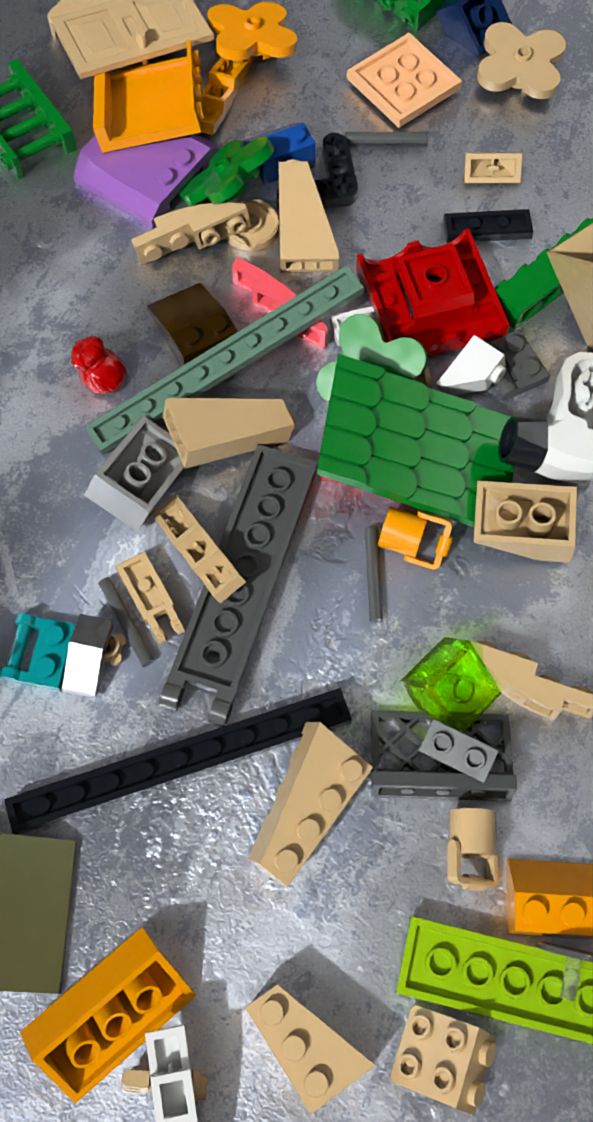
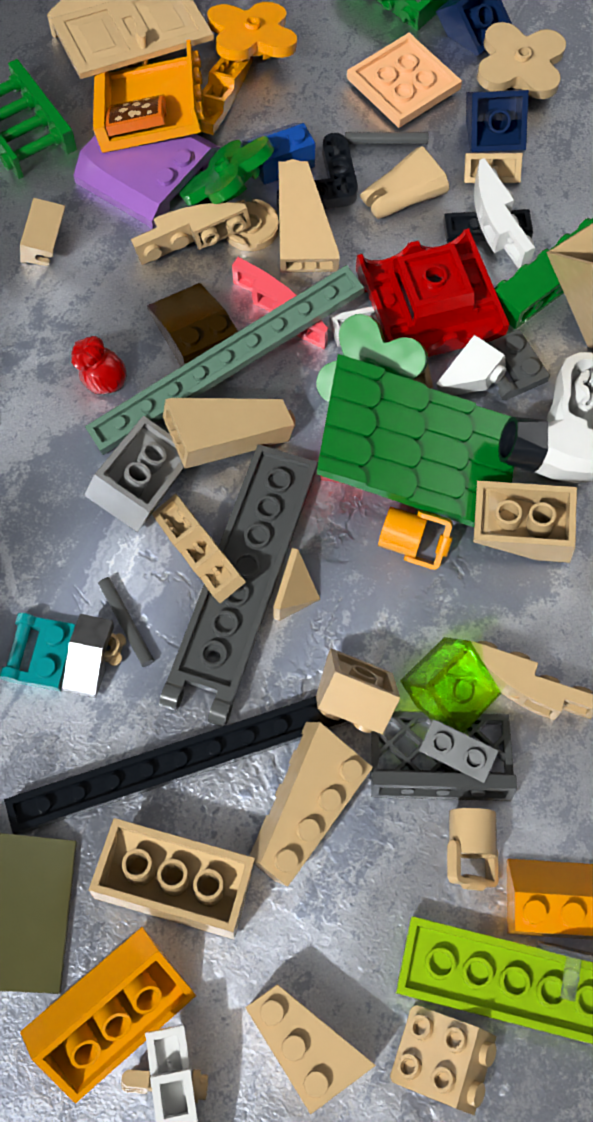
(41, 232): none -> tan hinge
(136, 115): none -> slope
(148, 594): tan hinge -> none
(172, 878): none -> tan slope
(295, 588): none -> tan slope
(357, 692): none -> tan slope
(373, 575): dark grey bar -> none
(408, 183): none -> tan piece
(493, 210): none -> white slope
(497, 120): none -> dark blue slope

